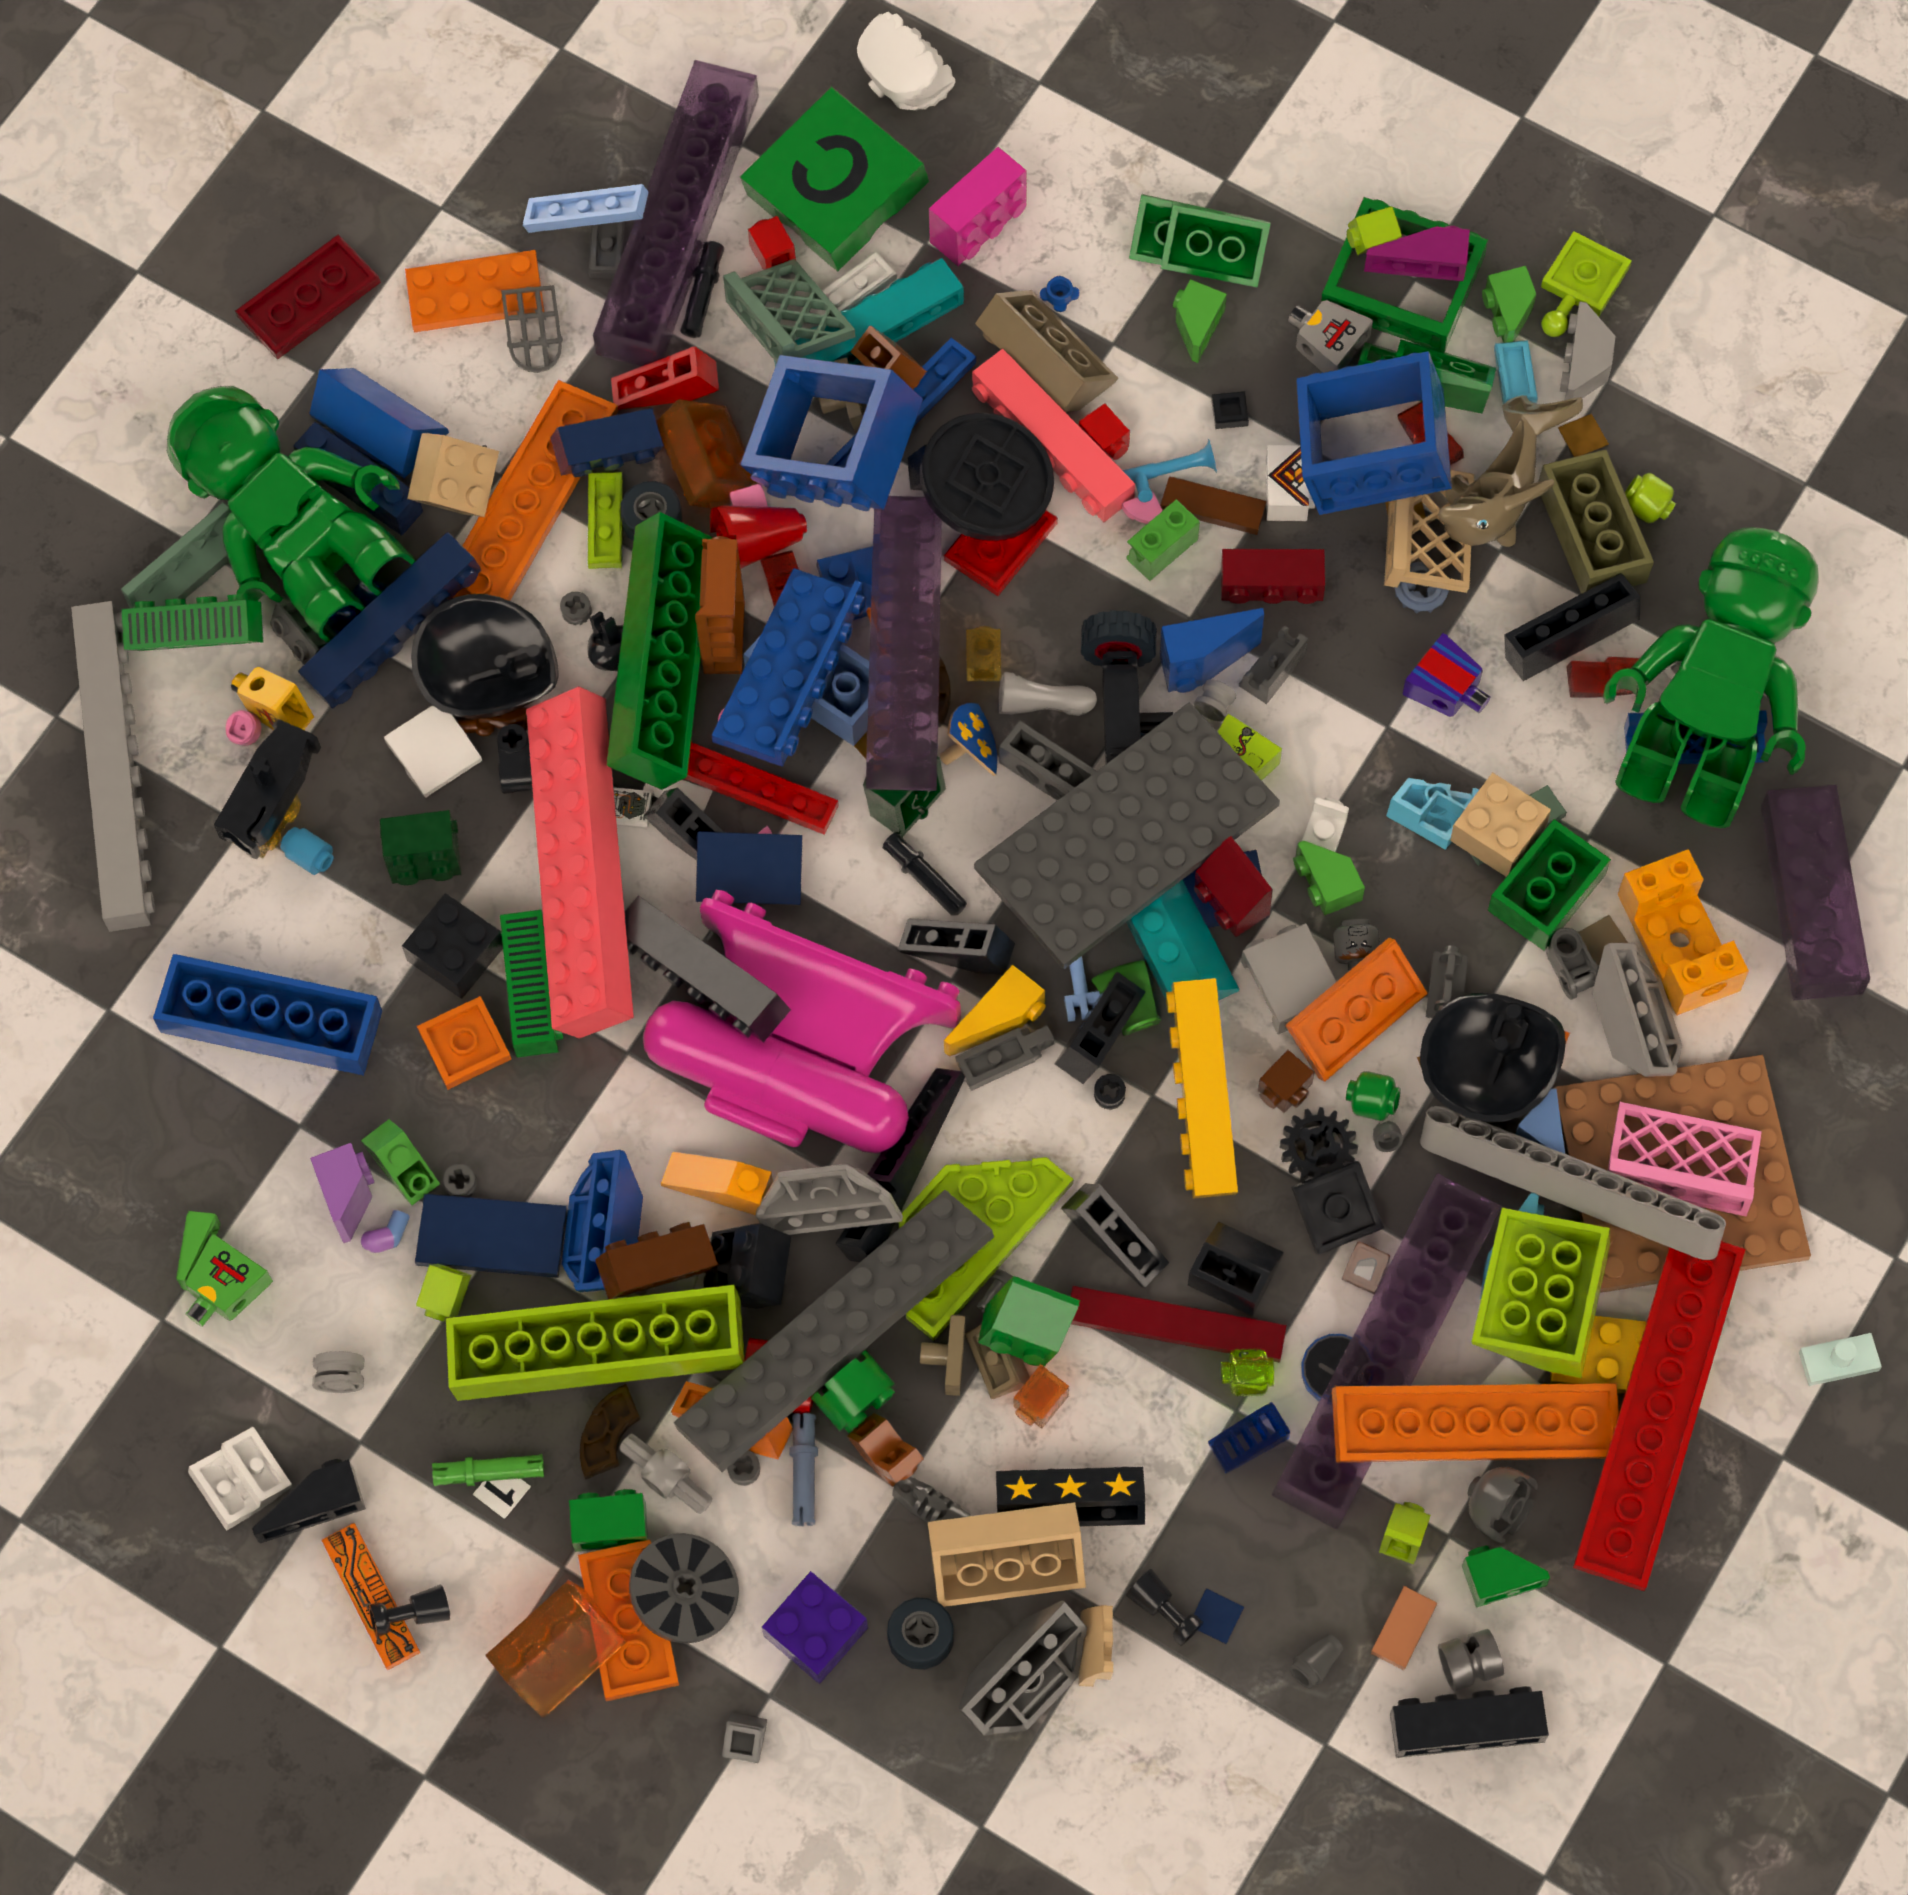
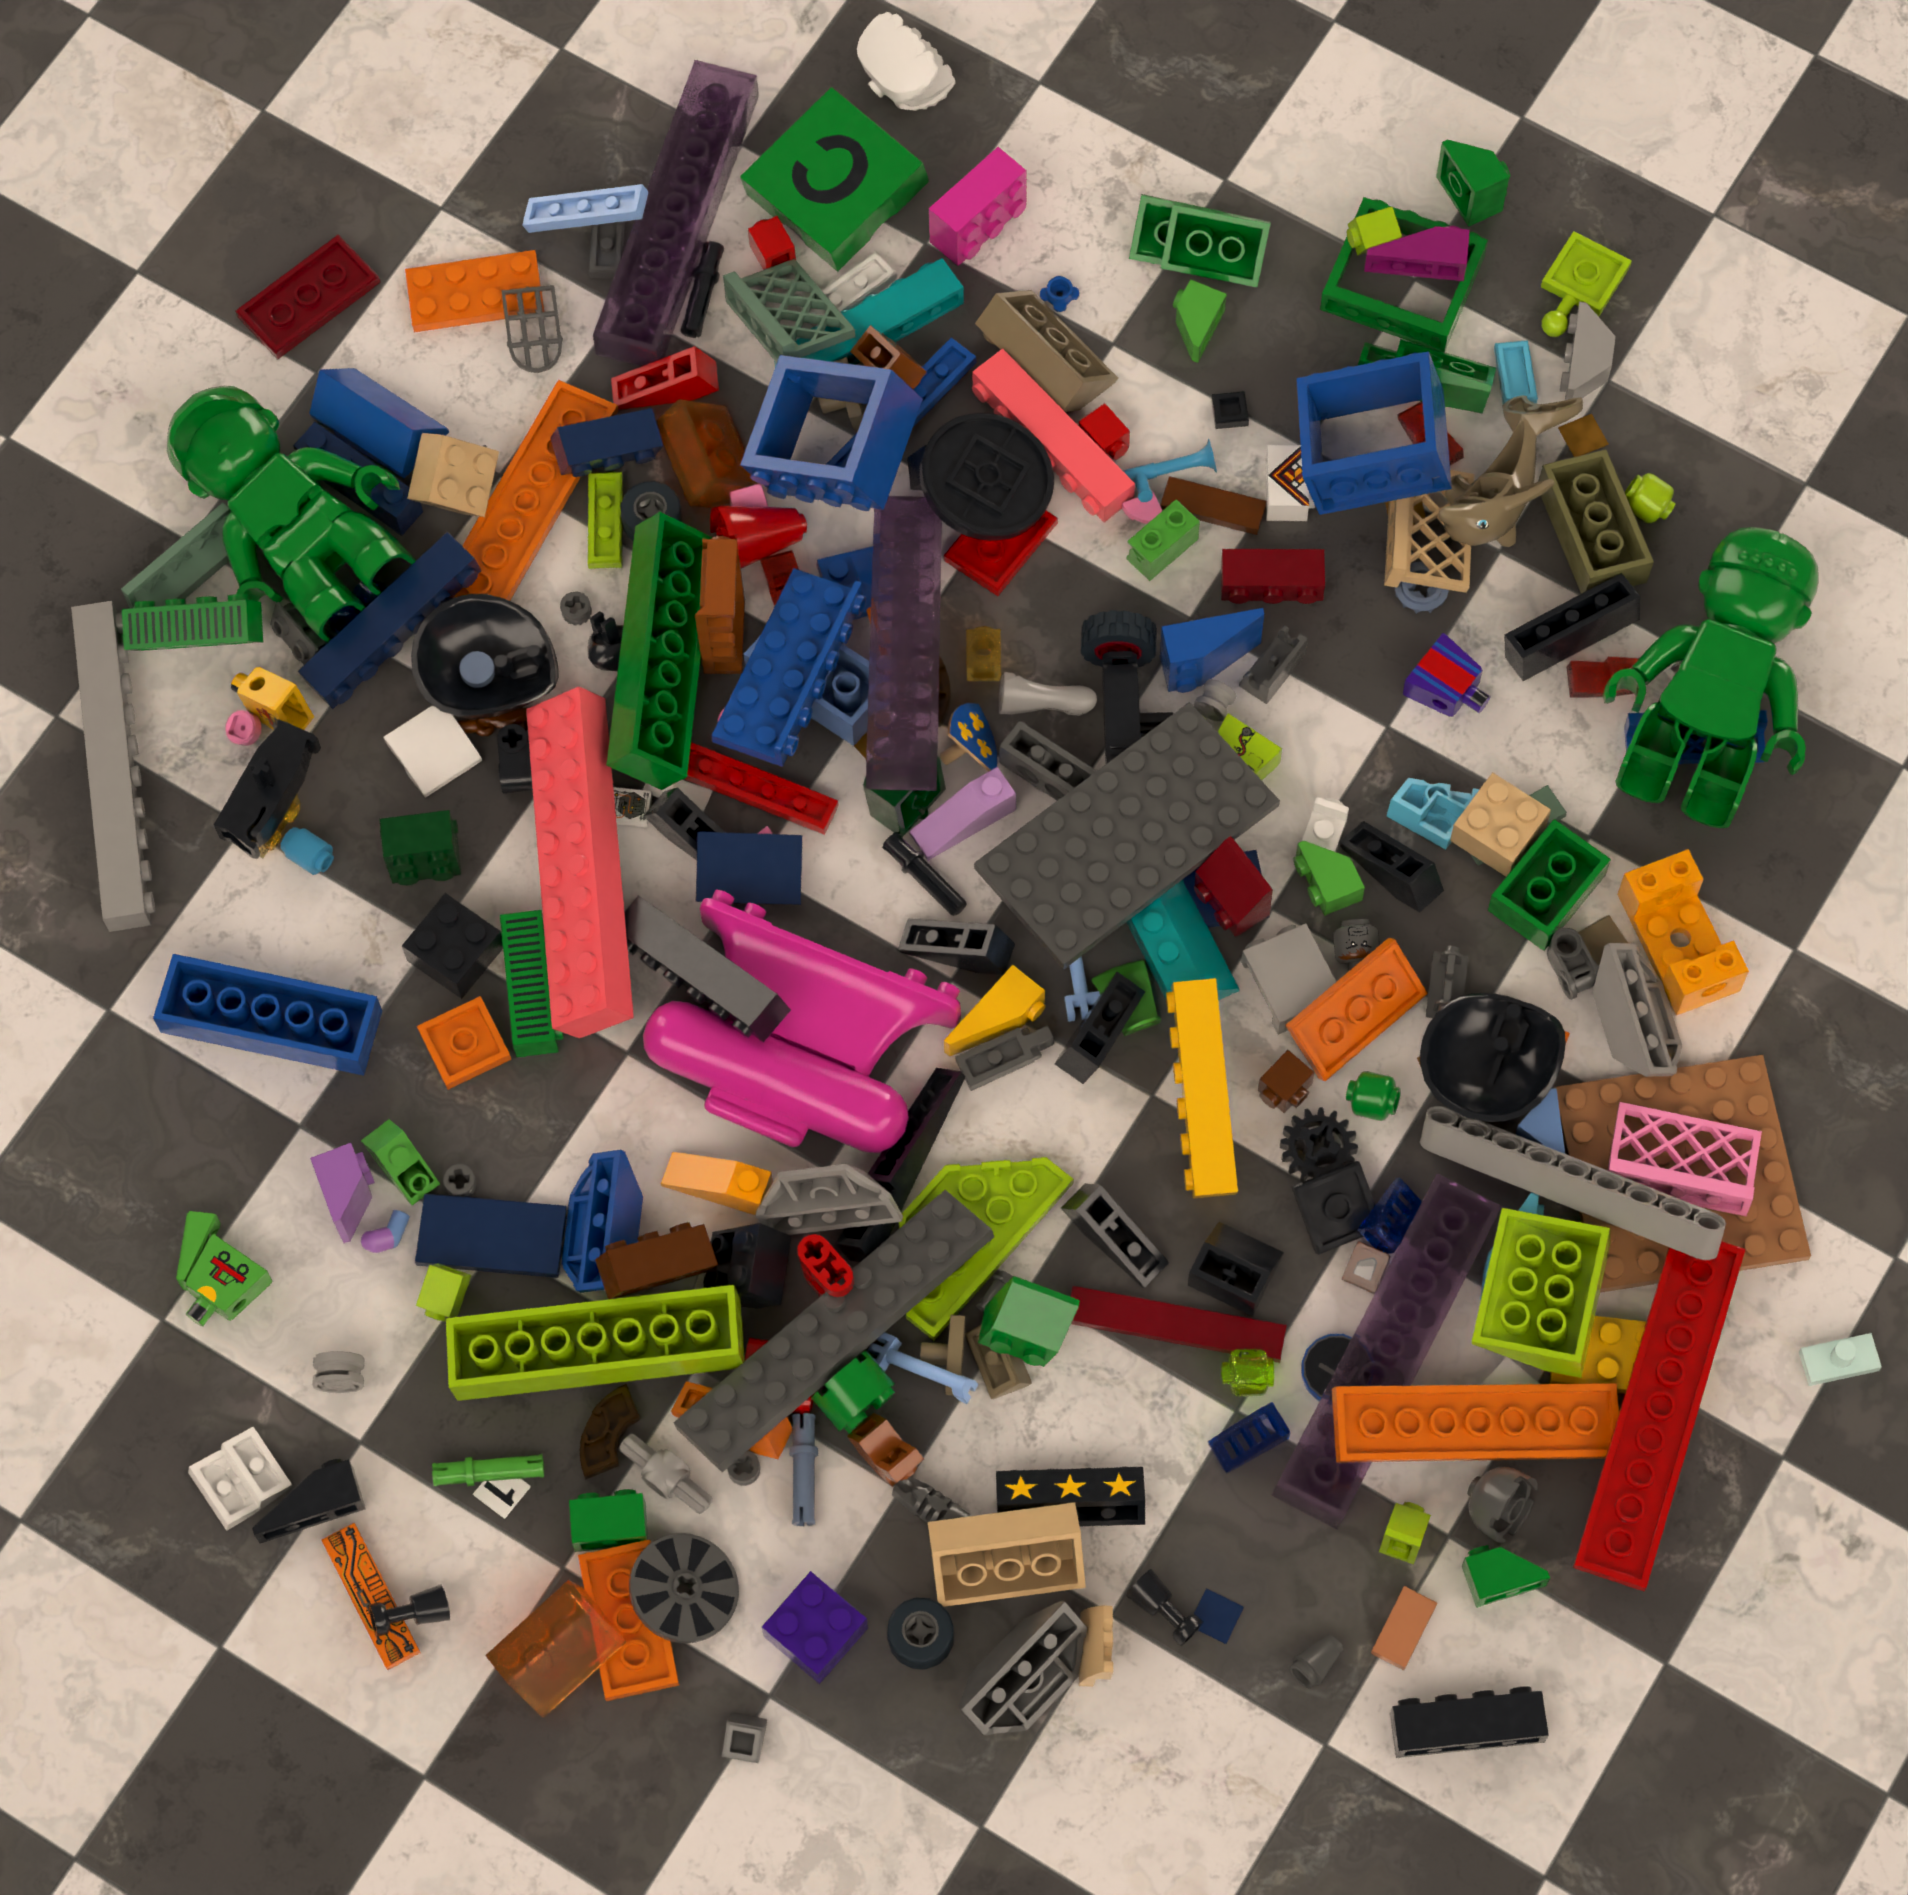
(477, 669): none -> sand blue tile
(819, 1268): none -> red connector
(890, 1355): none -> light blue hinge
(965, 814): none -> lavender slope
(1040, 1397): clear orange brick -> none
(1106, 1101): black bush -> none
(1330, 334): light grey torso -> none
(1372, 1225): none -> clear blue slope
(1388, 1144): dark grey hinge -> none
(1395, 866): none -> black slope
(1470, 1659): flat silver wheel -> none
(1473, 180): none -> green slope
(1511, 300): bright green slope -> none
(1815, 892): clear purple brick -> none

